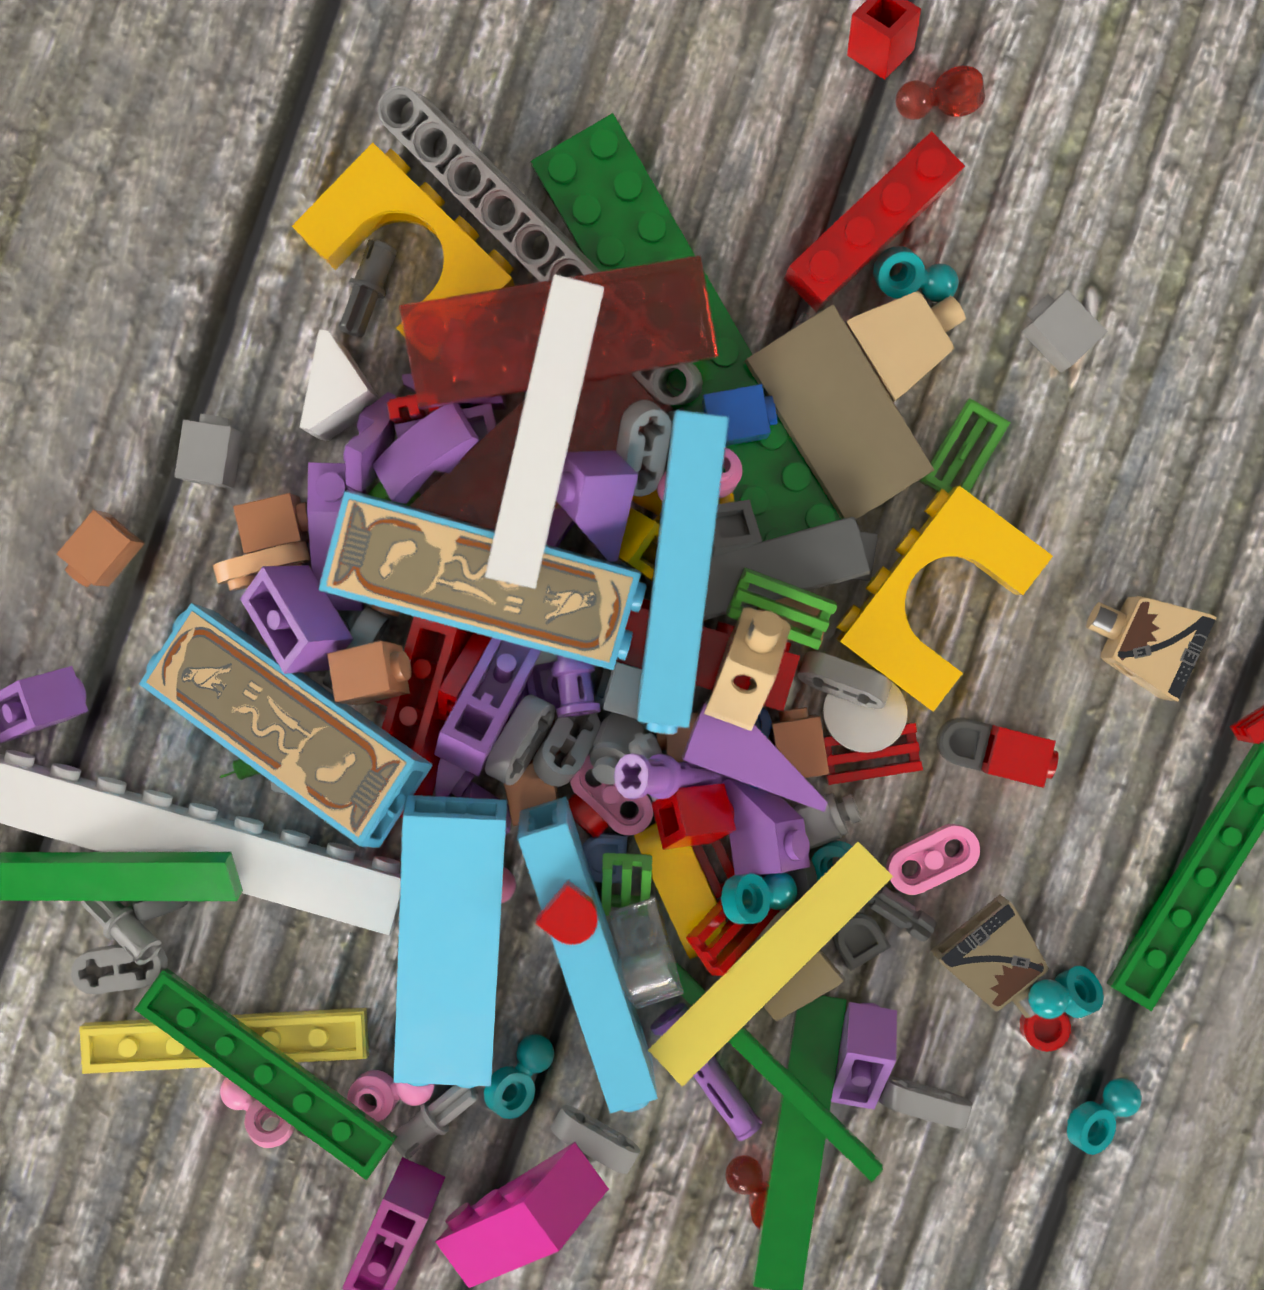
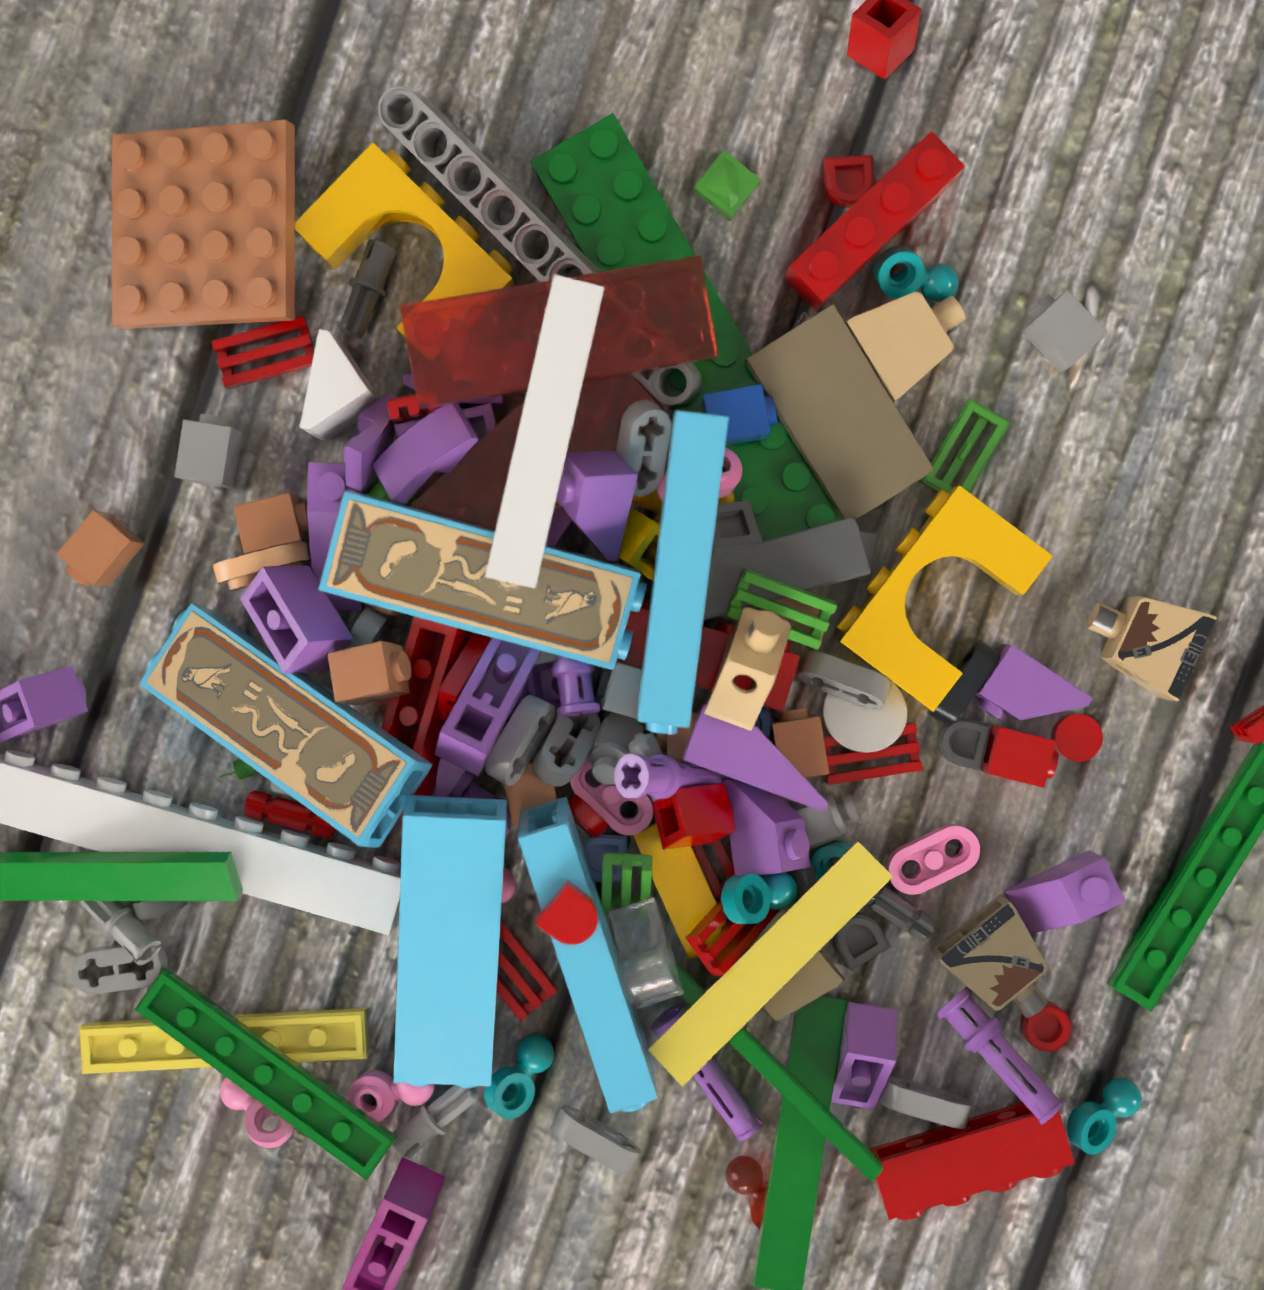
(203, 225): none -> nougat plate
(226, 362): none -> red tile
(286, 814): none -> red axle
(505, 992): none -> red tile
(523, 1218): dark pink wedge -> none
(727, 185): none -> bright green tile
(847, 178): none -> red tile
(955, 93): clear red plate -> none
(955, 1163): none -> red brick
(976, 668): none -> black beam
(1026, 688): none -> medium lavender slope
(1043, 1101): none -> medium lavender pin
(1066, 893): none -> medium lavender slope
(1073, 992): teal plate -> none
(1077, 737): none -> red tile

